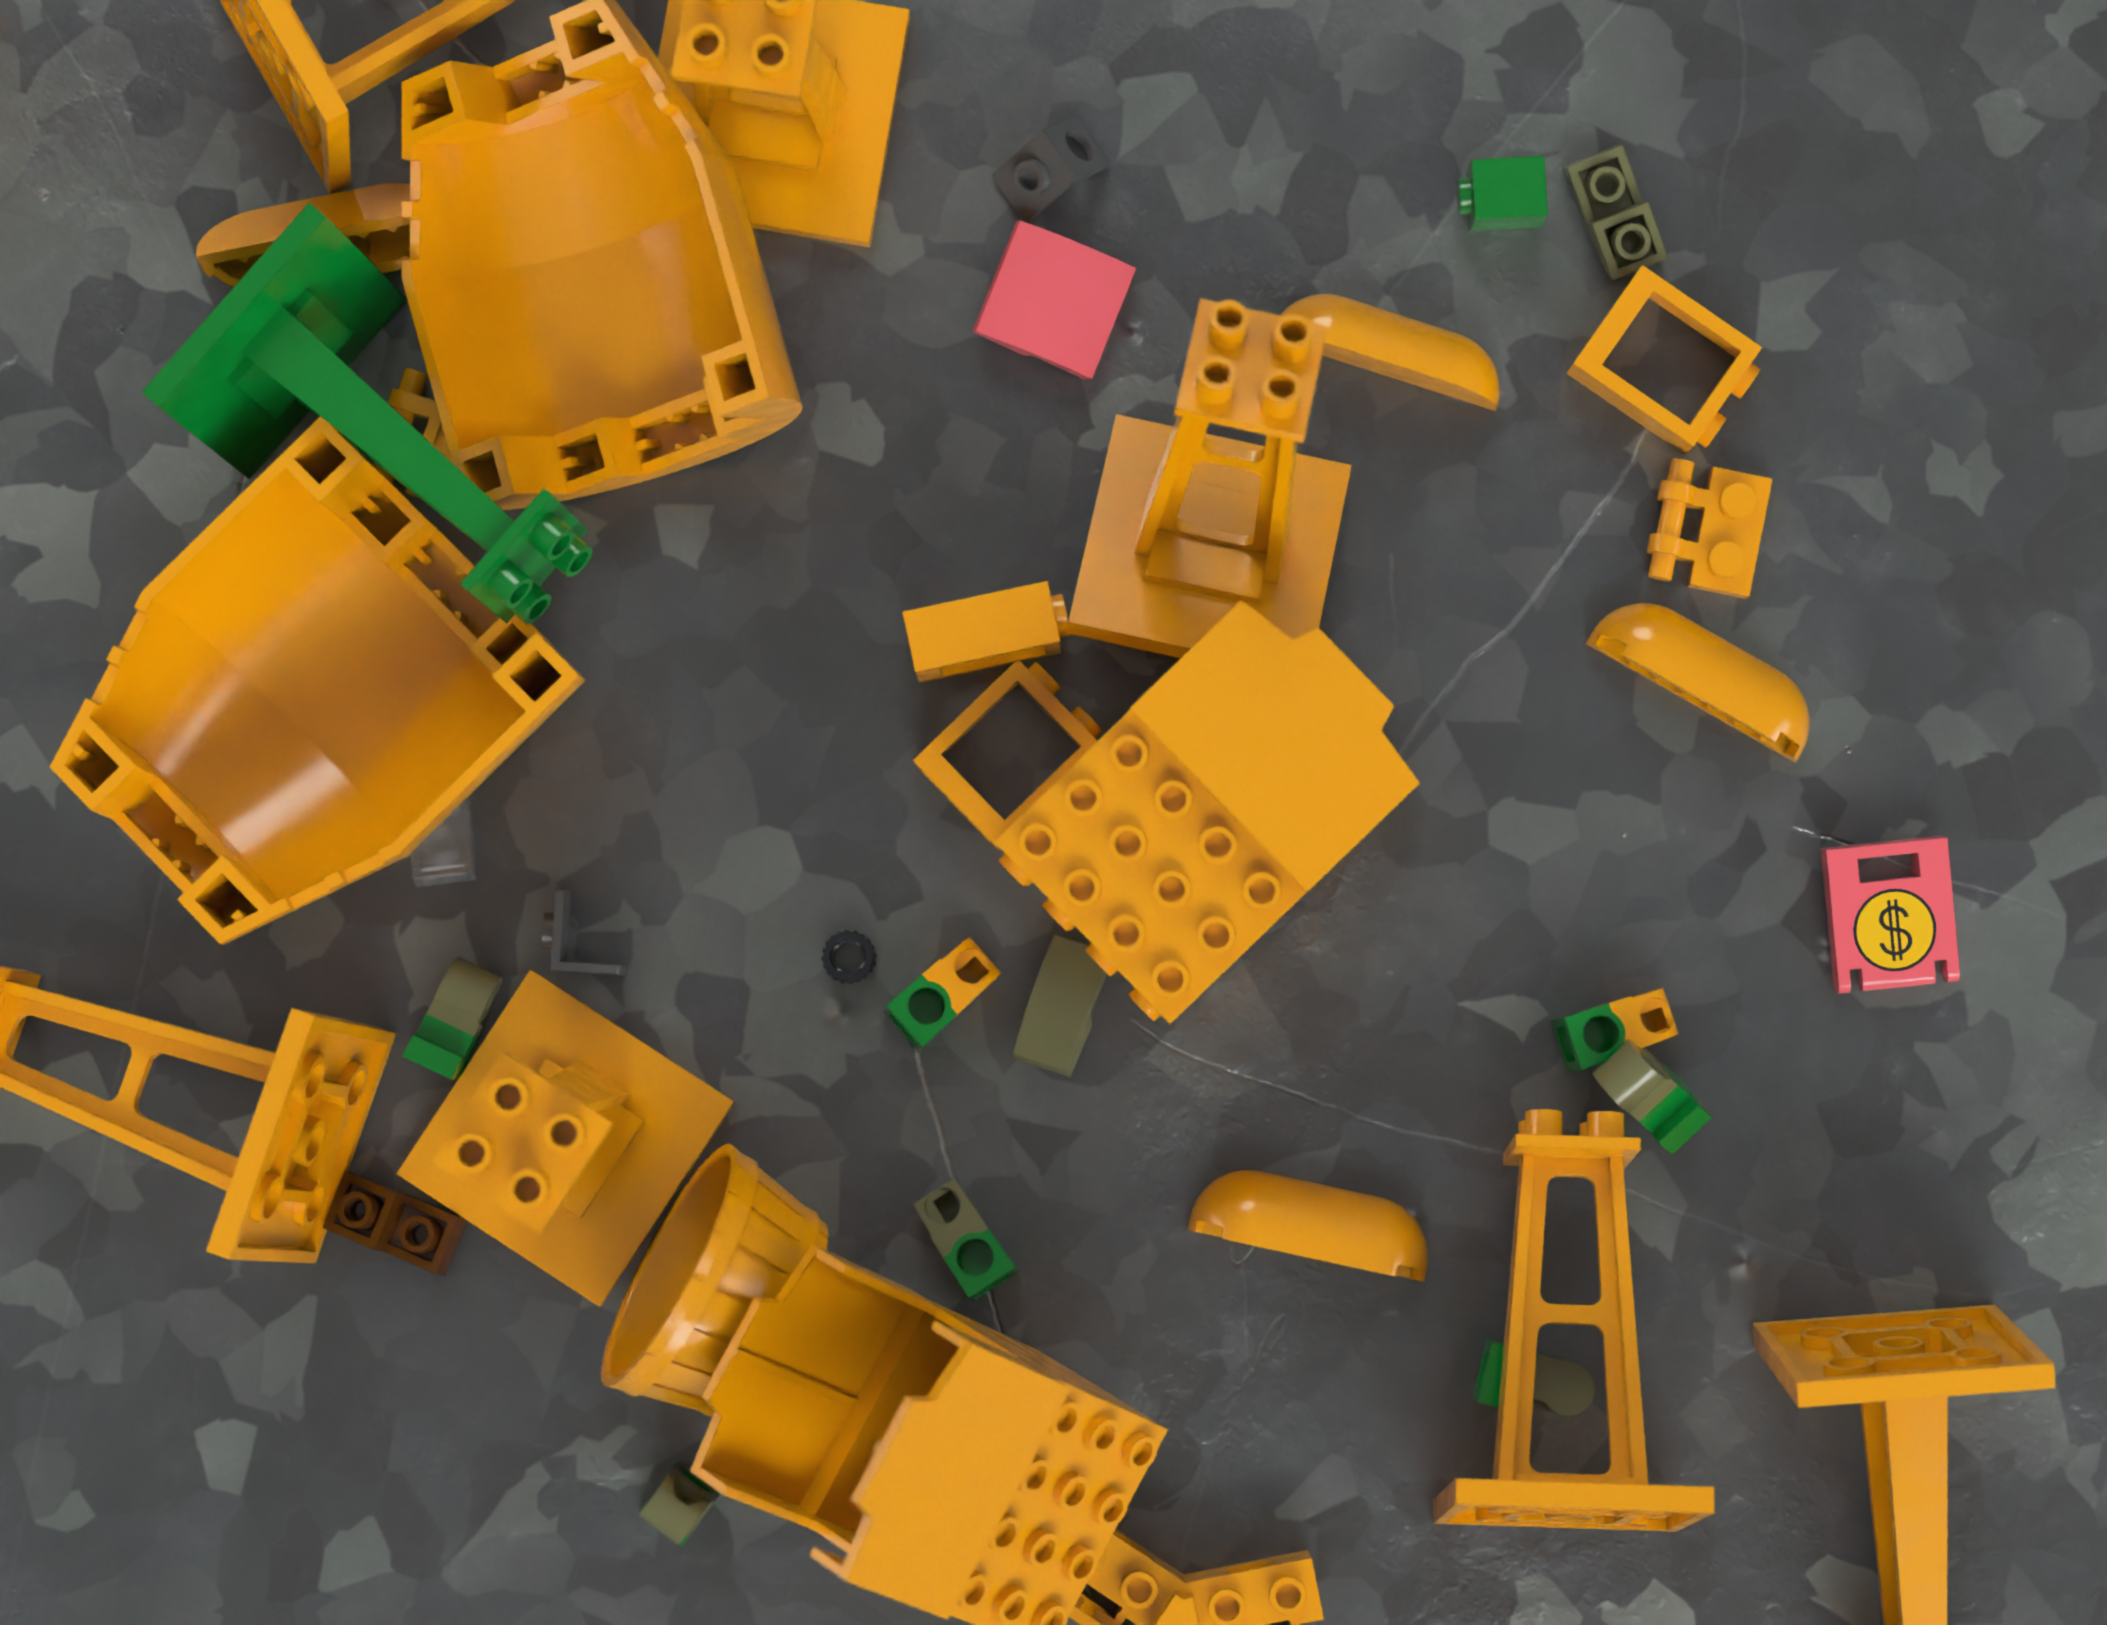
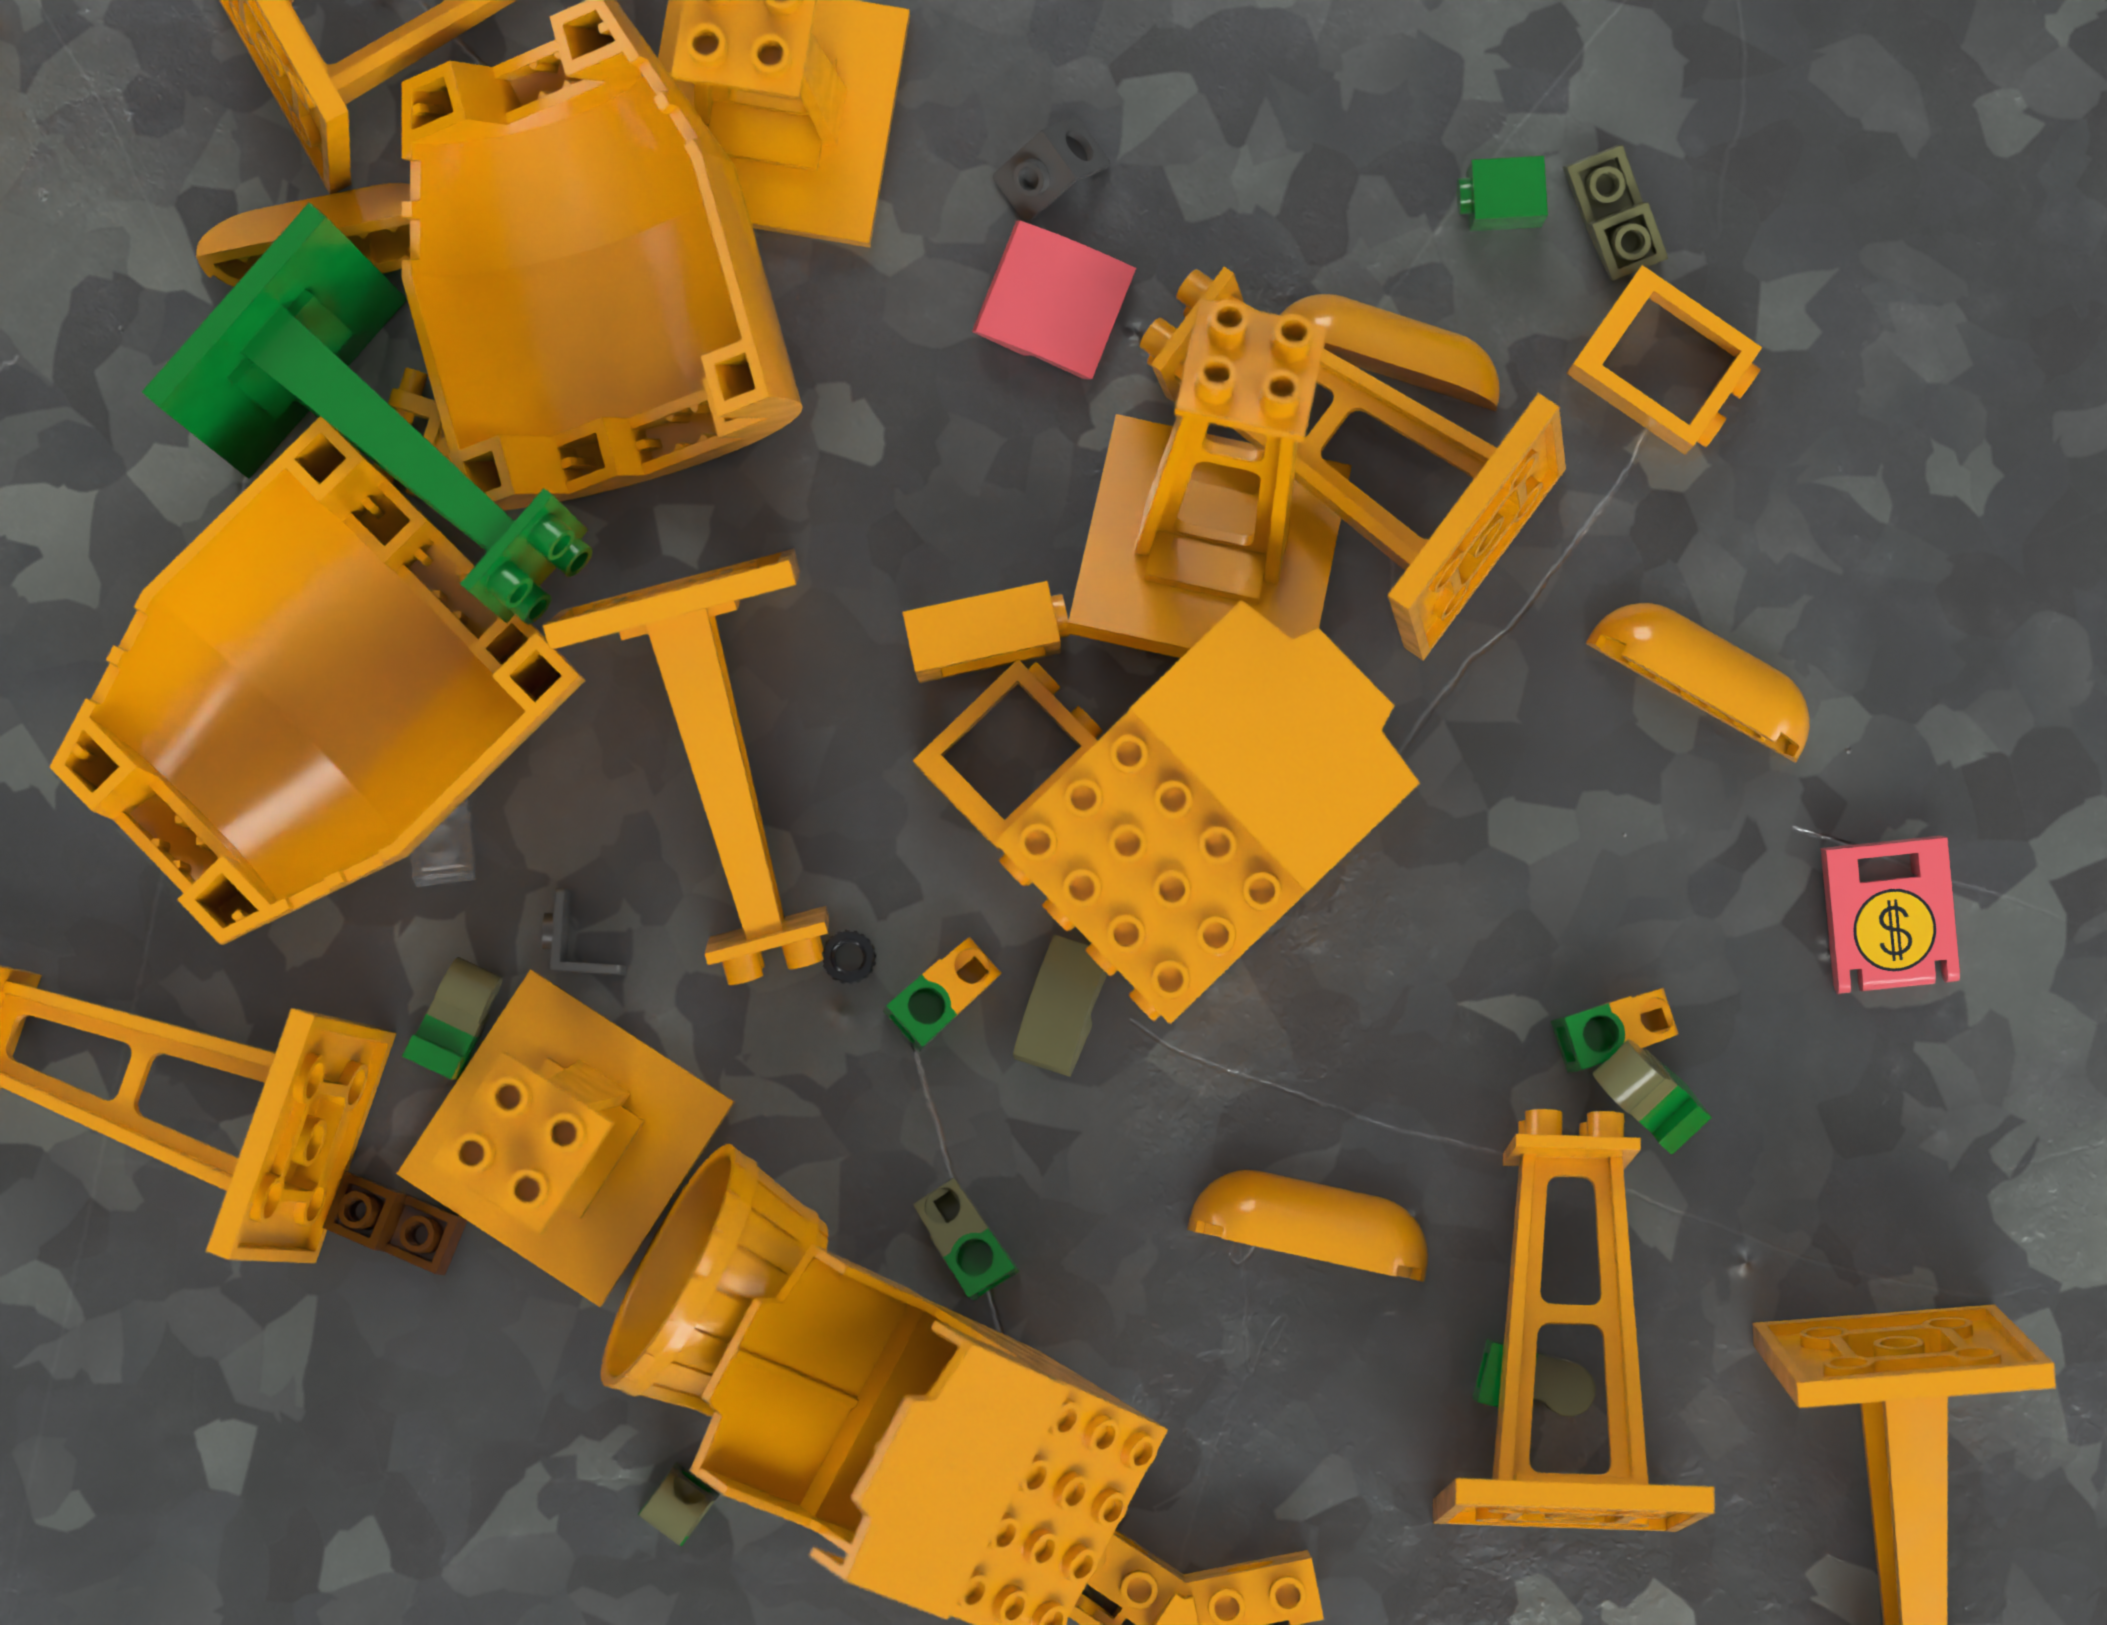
(697, 680): none -> light orange piece
(1477, 530): none -> light orange piece
(1727, 531): light orange plate -> none

